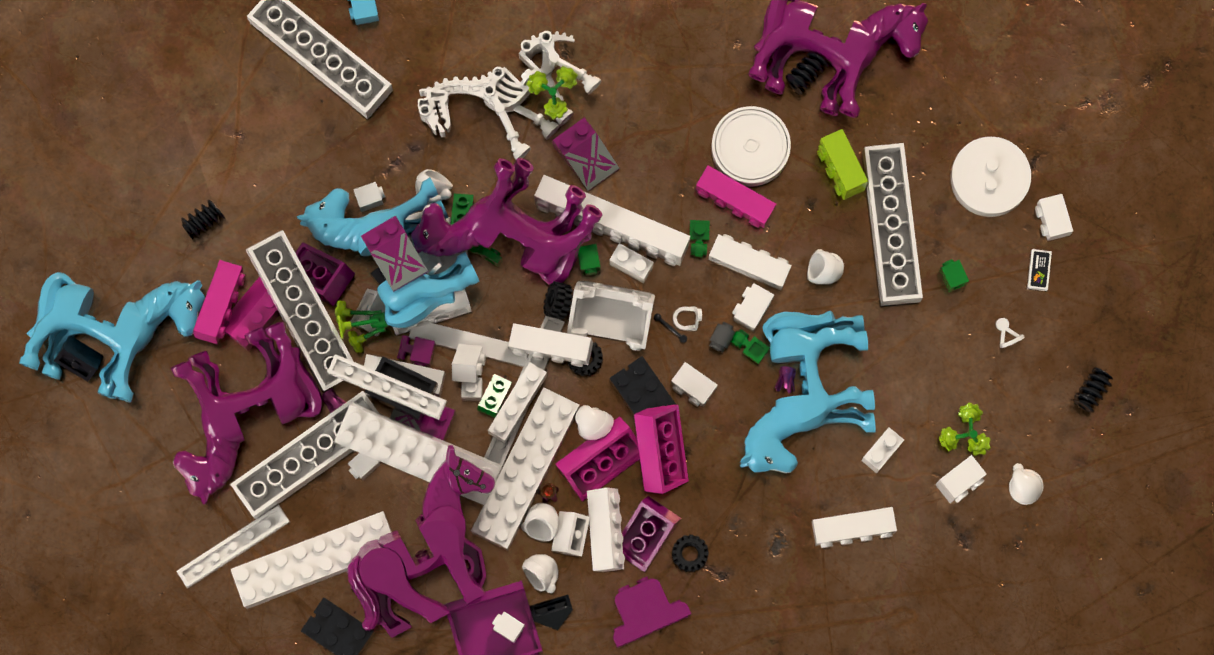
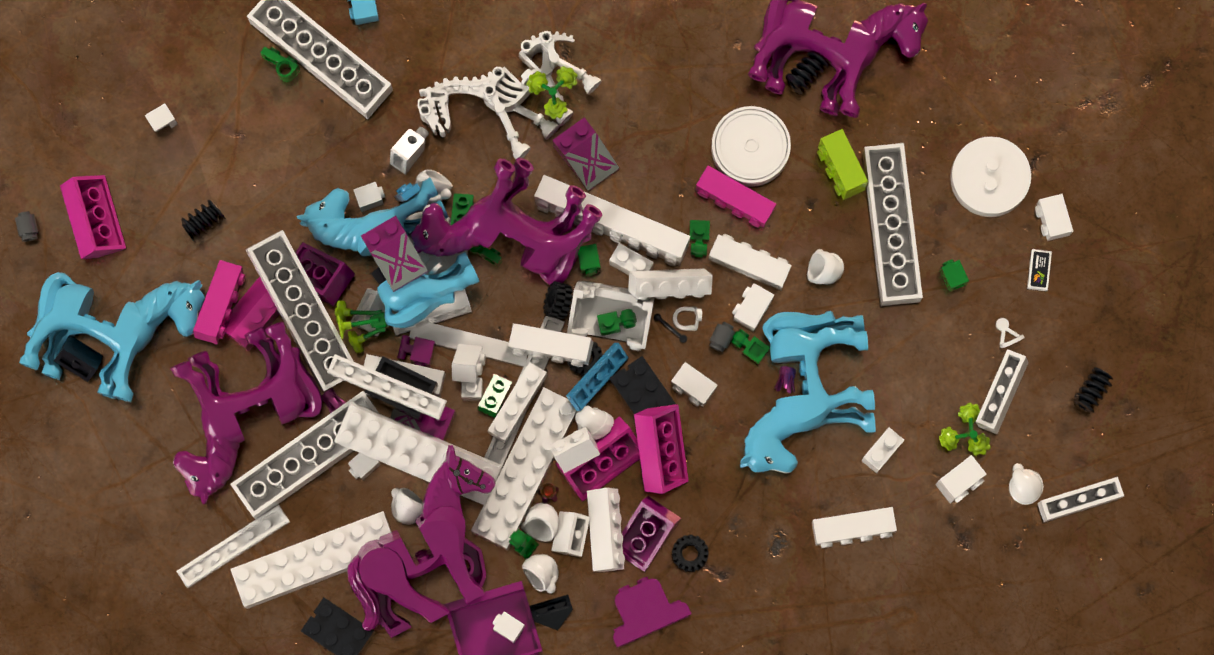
(26, 226): none -> dark grey brick
(92, 216): none -> dark pink slope
(160, 118): none -> white panel
(274, 57): none -> green plate
(405, 506): none -> white piece
(406, 192): none -> dark azure plate
(408, 149): none -> white torso
(523, 543): none -> green plate
(574, 449): none -> white brick
(597, 376): none -> dark azure plate
(610, 322): none -> green plate
(670, 283): none -> white brick
(1002, 391): none -> white brick
(1080, 499): none -> white brick

